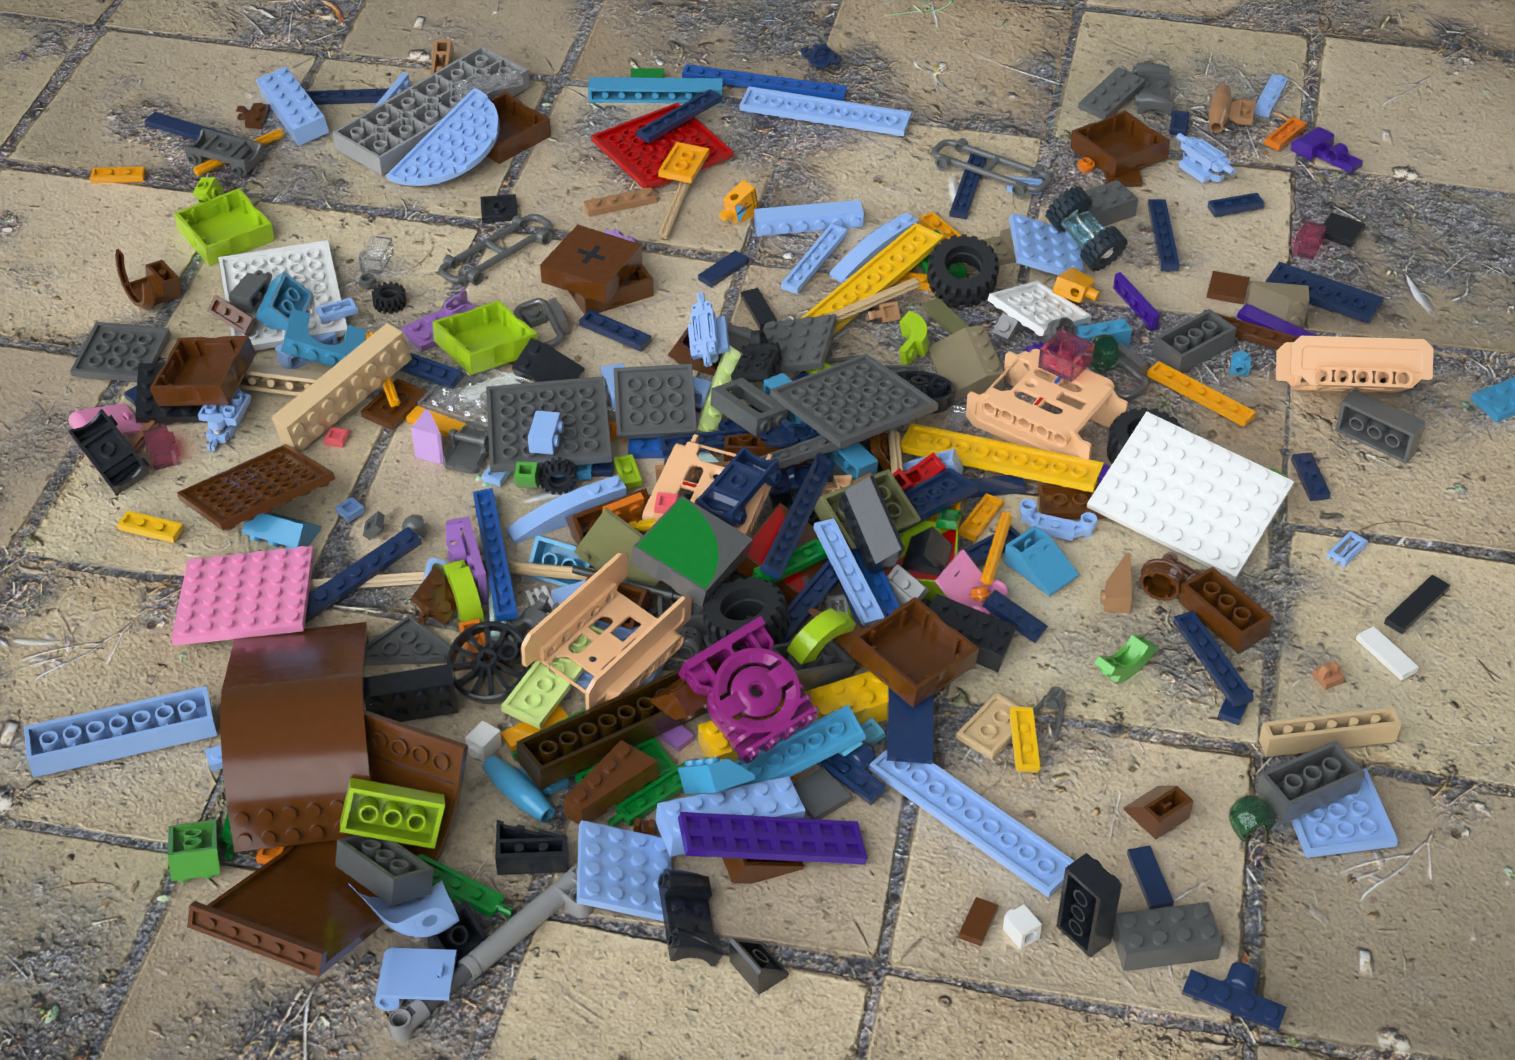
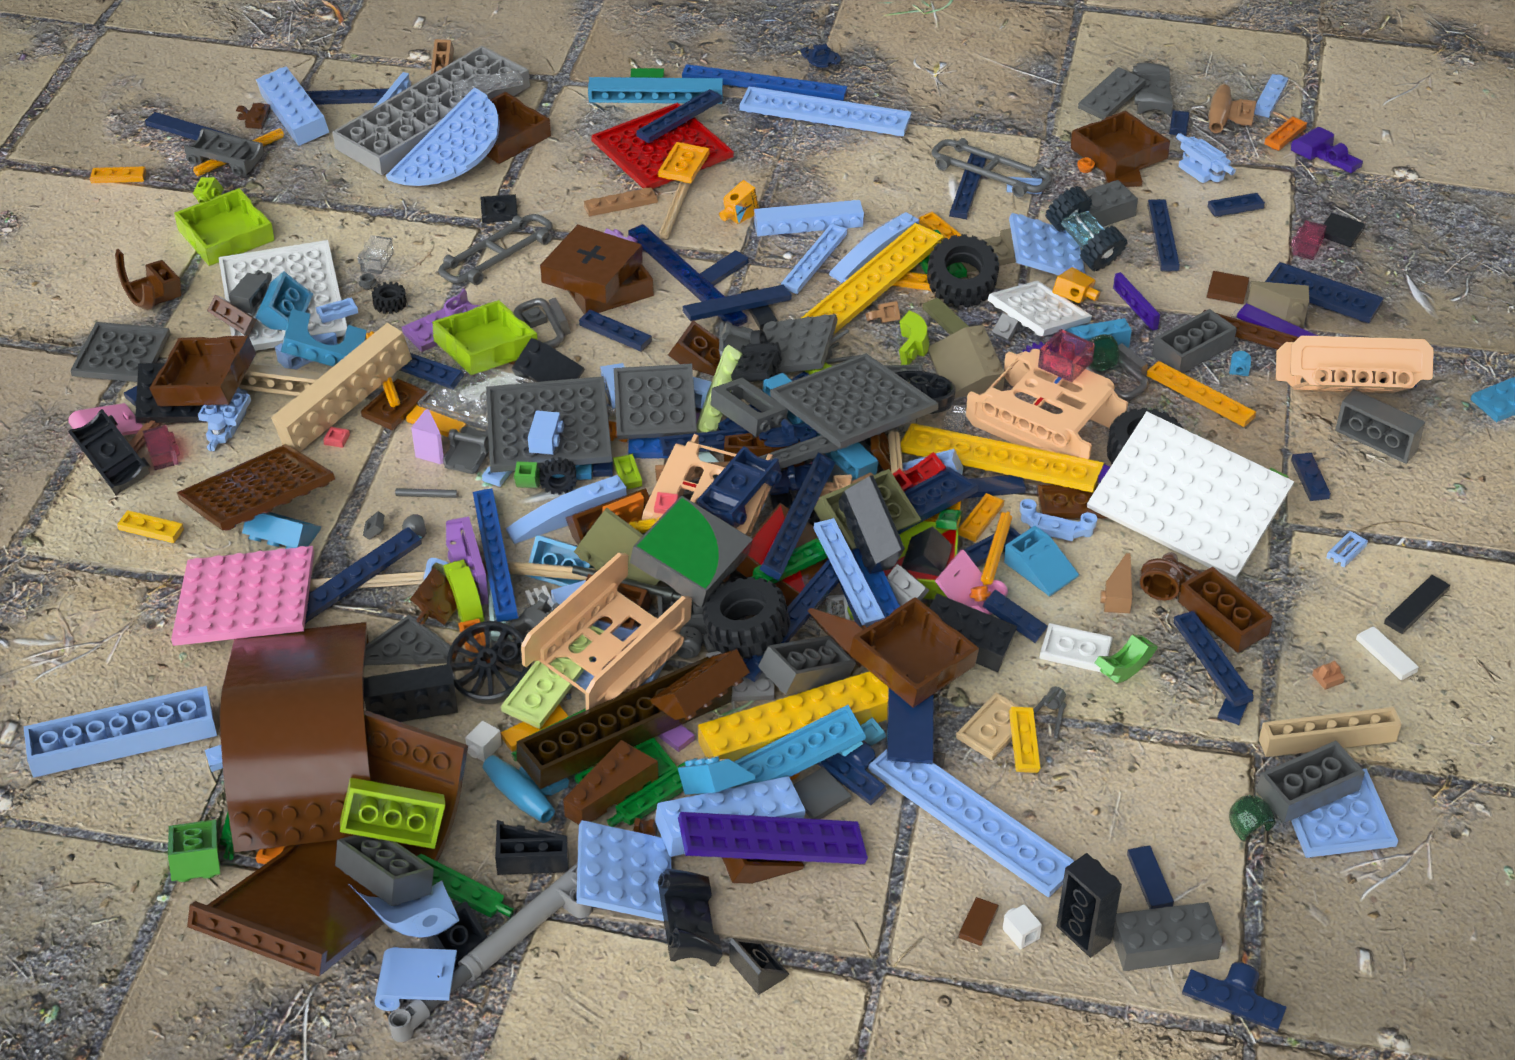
(350, 509): medium blue plate -> none
(426, 492): none -> dark grey bar
(682, 271): none -> clear blue plate
(707, 333): light blue piece -> none
(736, 302): none -> dark blue tile
(768, 677): magenta brick -> none
(818, 633): lime arch -> none
(876, 299): tan axle -> none
(1062, 323): dark grey wheel -> none
(1074, 647): none -> white tile
(1160, 809): reddish brown slope -> none

